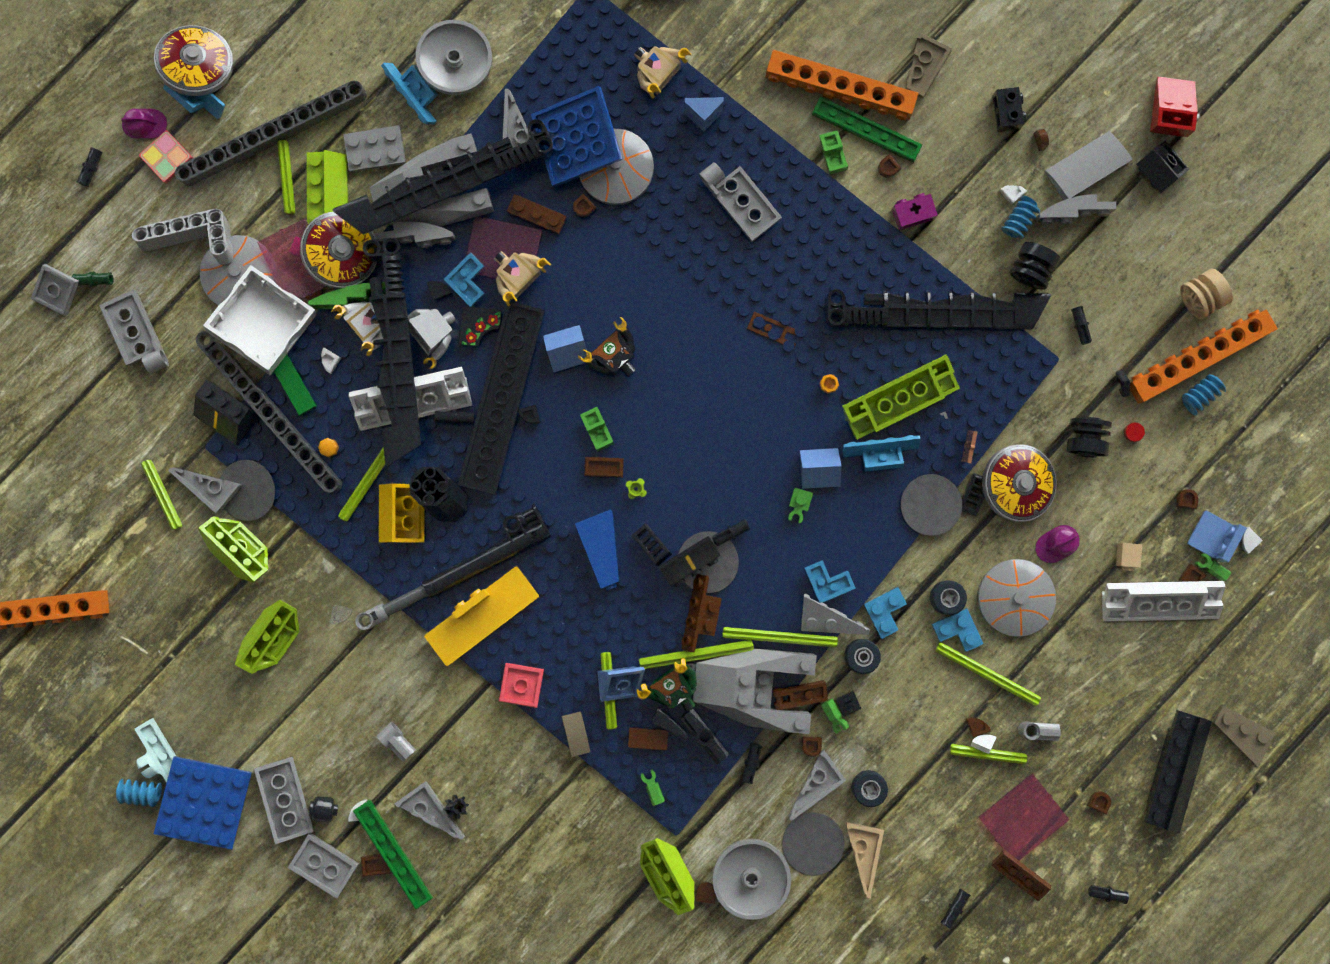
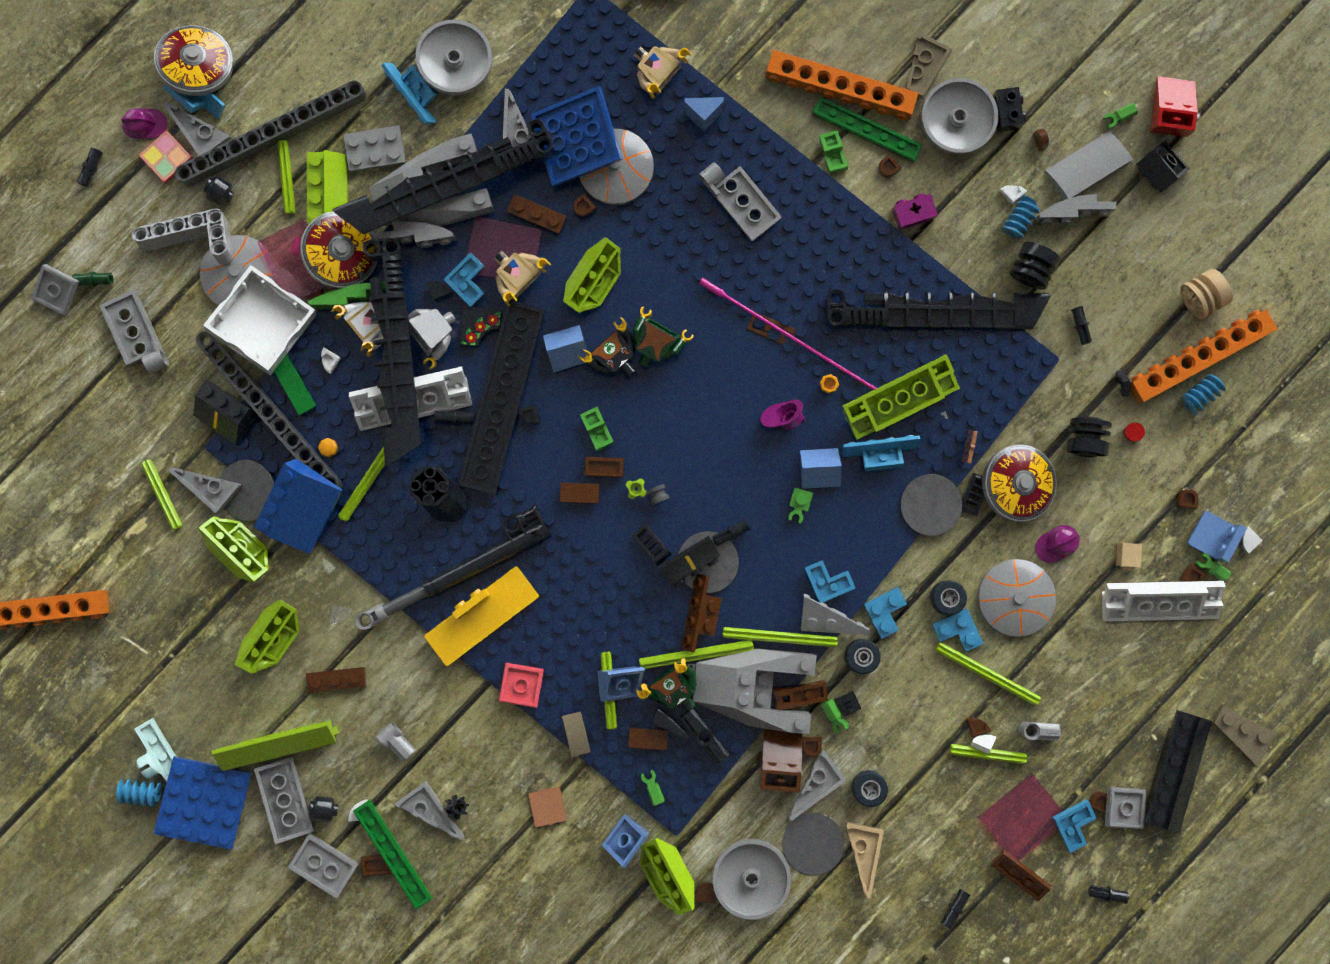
(198, 133): none -> light grey wing
(218, 190): none -> black head
(275, 745): none -> lime slope
(298, 506): none -> blue slope
(336, 679): none -> reddish brown plate
(399, 515): yellow slope -> none
(547, 806): none -> nougat piece
(579, 493): none -> reddish brown tile
(593, 276): none -> lime wedge
(600, 545): blue slope -> none
(625, 840): none -> medium blue slope
(656, 340): none -> torso
(658, 494): none -> dark grey wheel
(720, 293): none -> dark pink piece
(751, 763): black pin -> none
(781, 761): none -> reddish brown slope
(786, 415): none -> magenta piece
(959, 116): none -> light grey dish
(1069, 824): none -> dark azure plate
(1121, 115): none -> bright green bar
(1125, 807): none -> light grey tile

